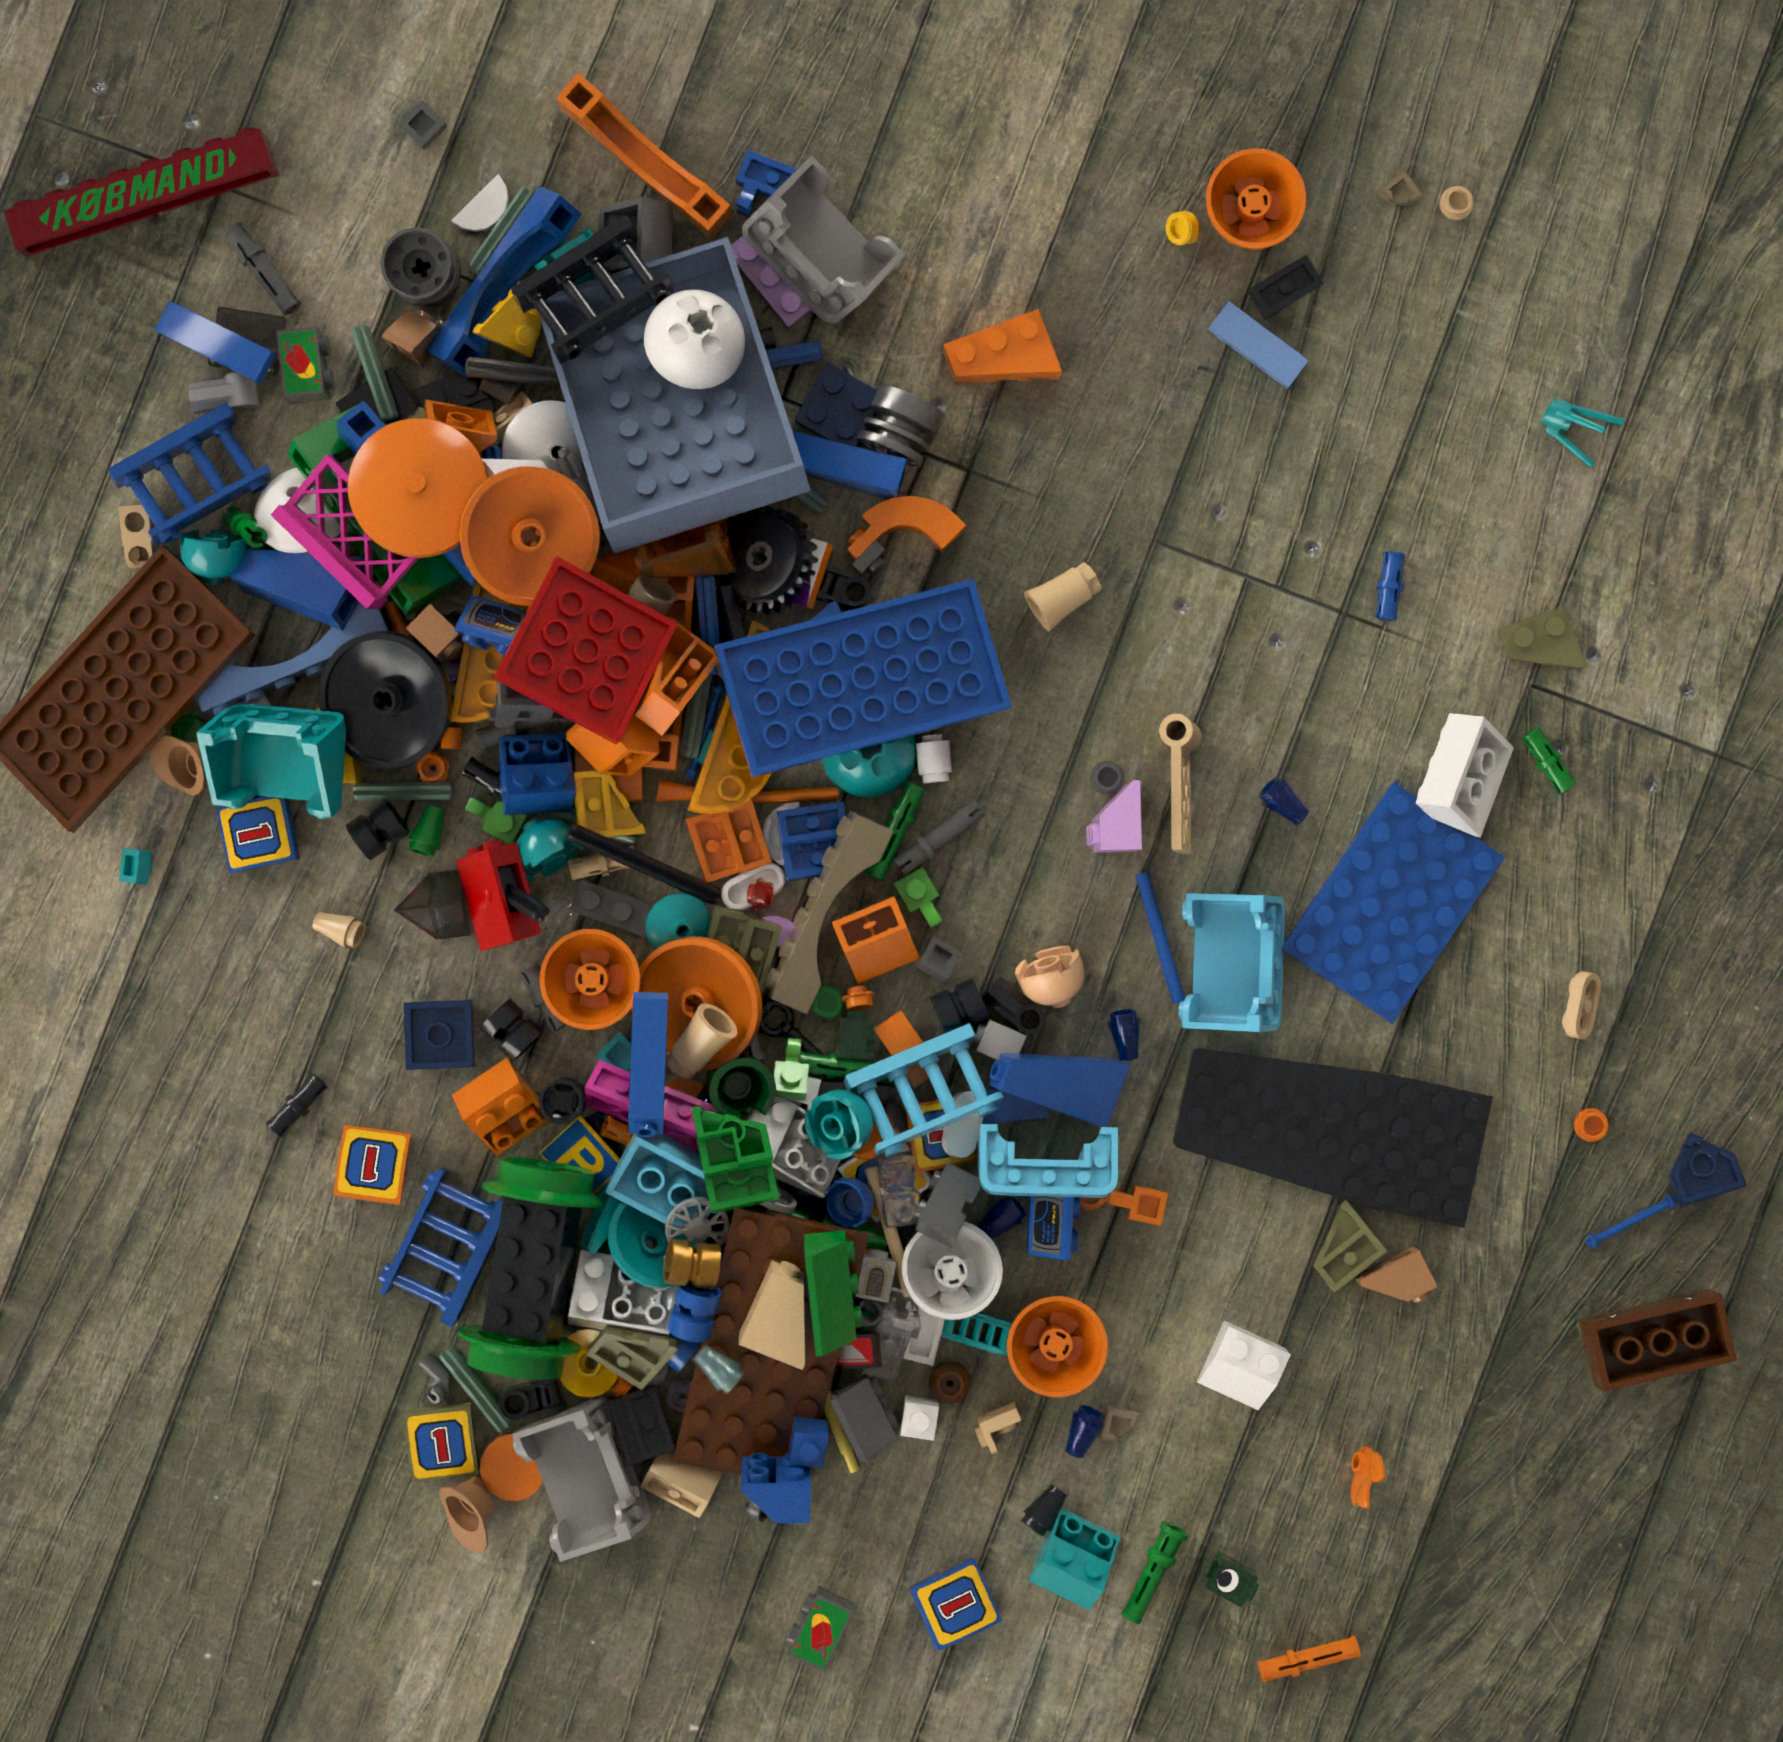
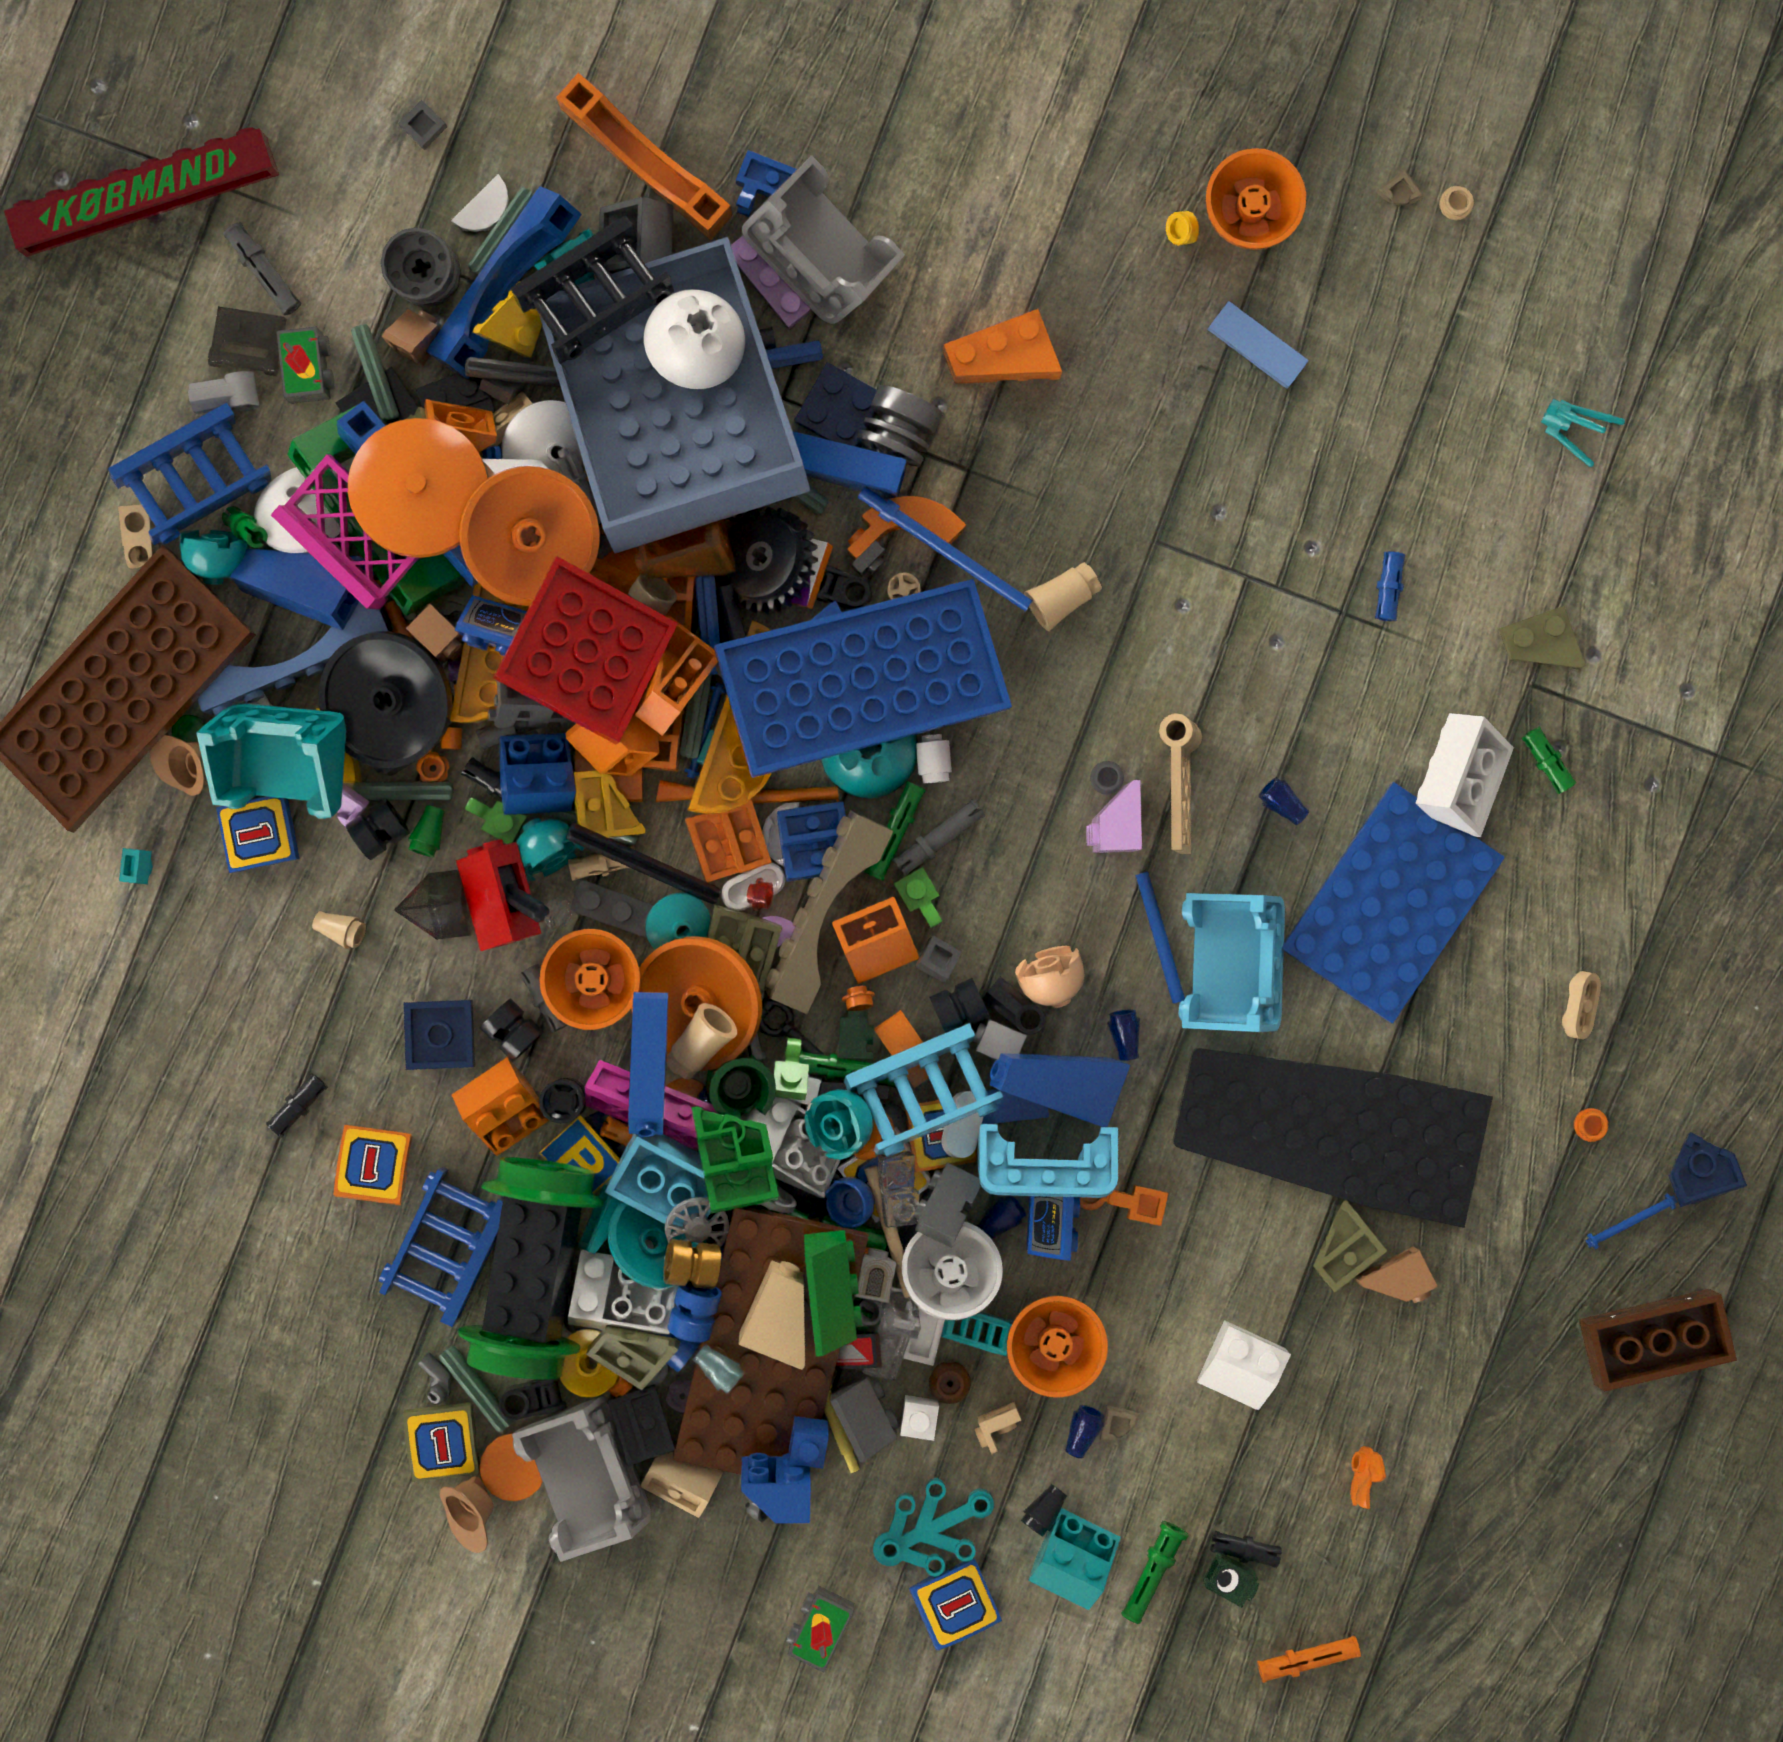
(215, 342): blue slope -> none
(352, 805): none -> lavender tile
(617, 1052): teal plate -> none
(827, 1003): green tile -> none
(890, 511): none -> blue bar
(902, 584): none -> tan wheel
(928, 1529): none -> teal plant
(1246, 1549): none -> black pin
(1285, 287): black plate -> none

